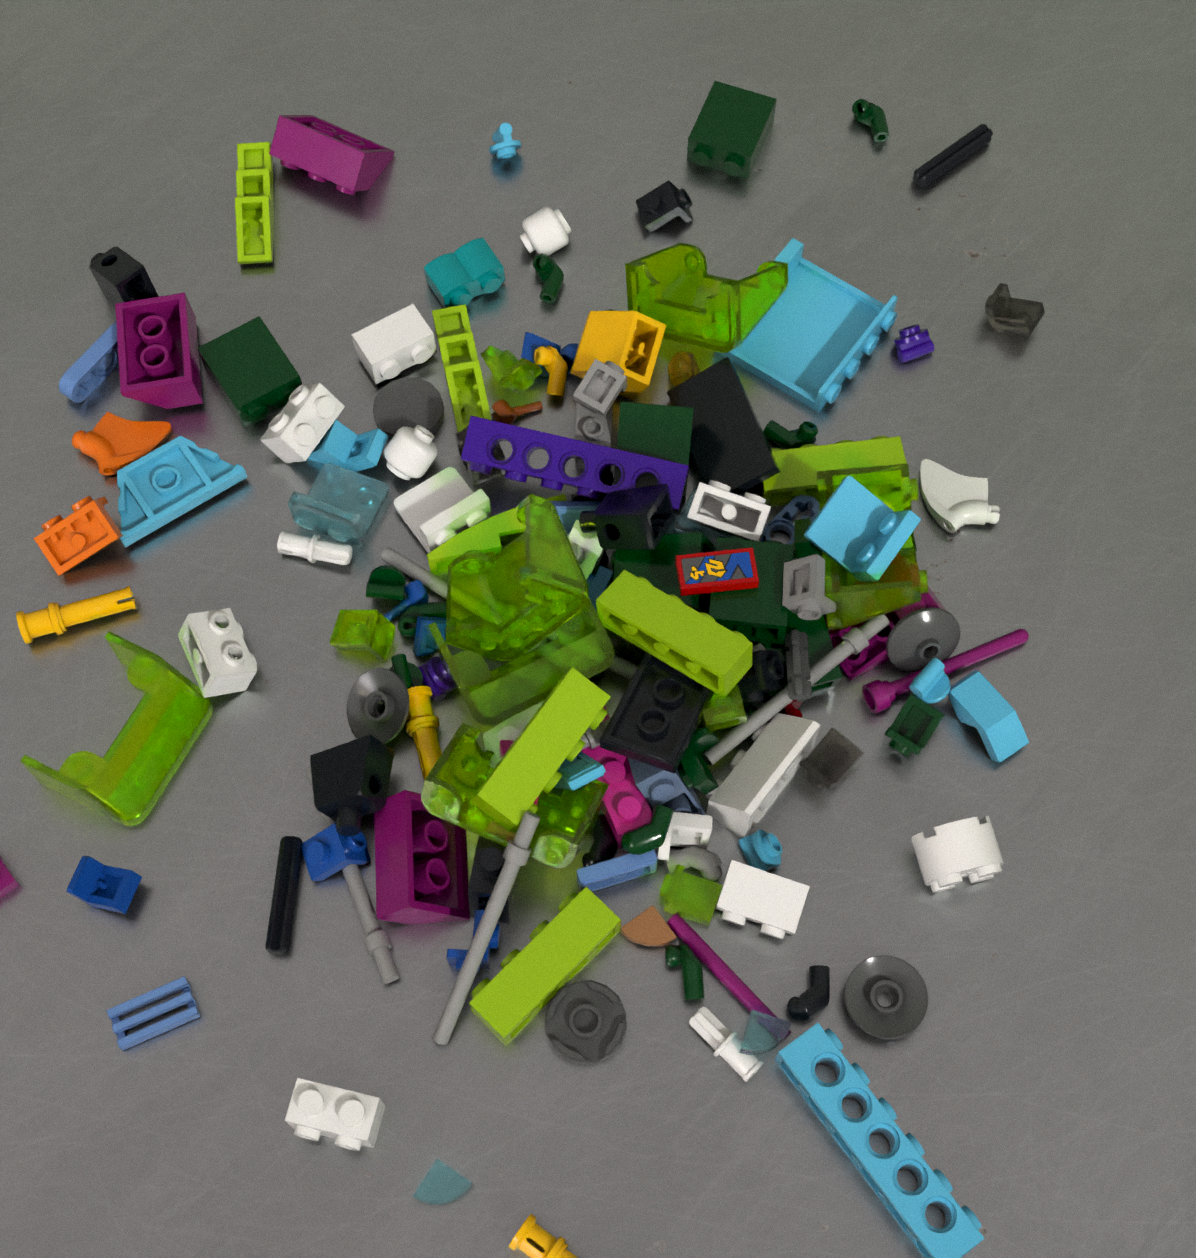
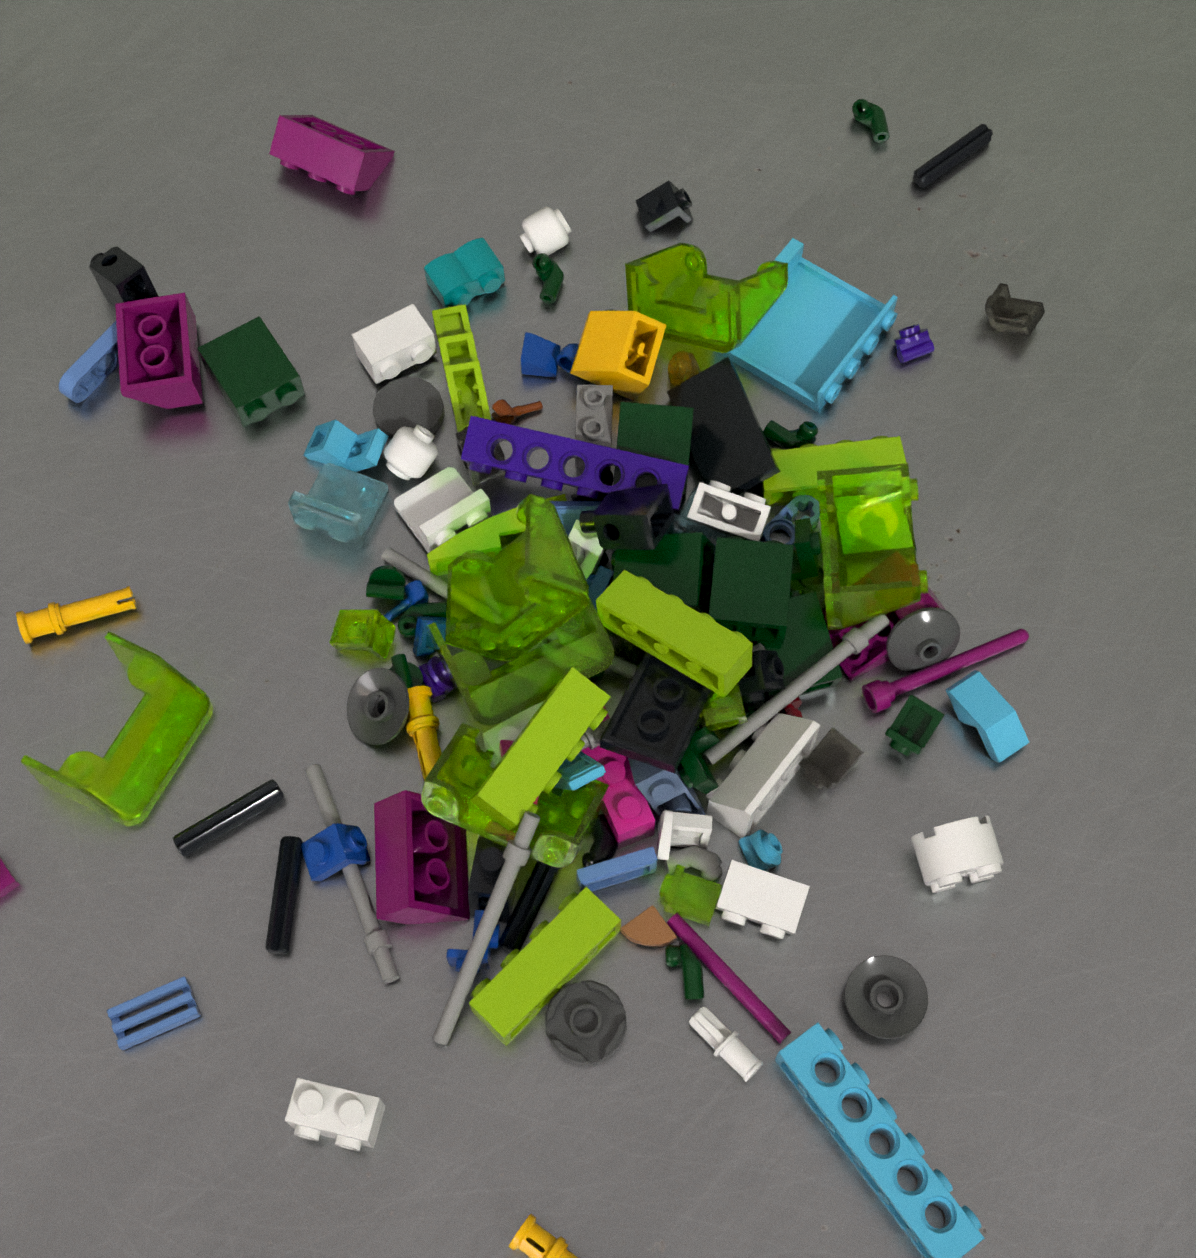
(78, 536): orange bracket -> none
(103, 885): blue bracket -> none
(120, 441): orange arm -> none
(169, 485): medium azure wing -> none
(217, 652): white brick -> none
(228, 817): none -> black axle
(254, 203): lime slope -> none
(302, 422): white brick -> none
(313, 548): white axle -> none
(351, 781): black torso -> none
(442, 1185): clear light blue tile -> none
(504, 146): medium azure plate -> none
(509, 371): clear neon green bracket -> none
(527, 906): none -> black axle
(555, 366): yellow arm -> none
(601, 386): light grey bracket -> none
(651, 835): dark green arm -> none
(716, 571): tile -> none
(731, 129): dark green brick -> none
(763, 1033): clear light blue tile -> none
(798, 666): dark grey axle -> none
(806, 588): light grey bracket -> none
(815, 998): black arm -> none
(860, 530): medium azure bracket -> none
(931, 683): medium azure plate -> none
(955, 498): white arm -> none

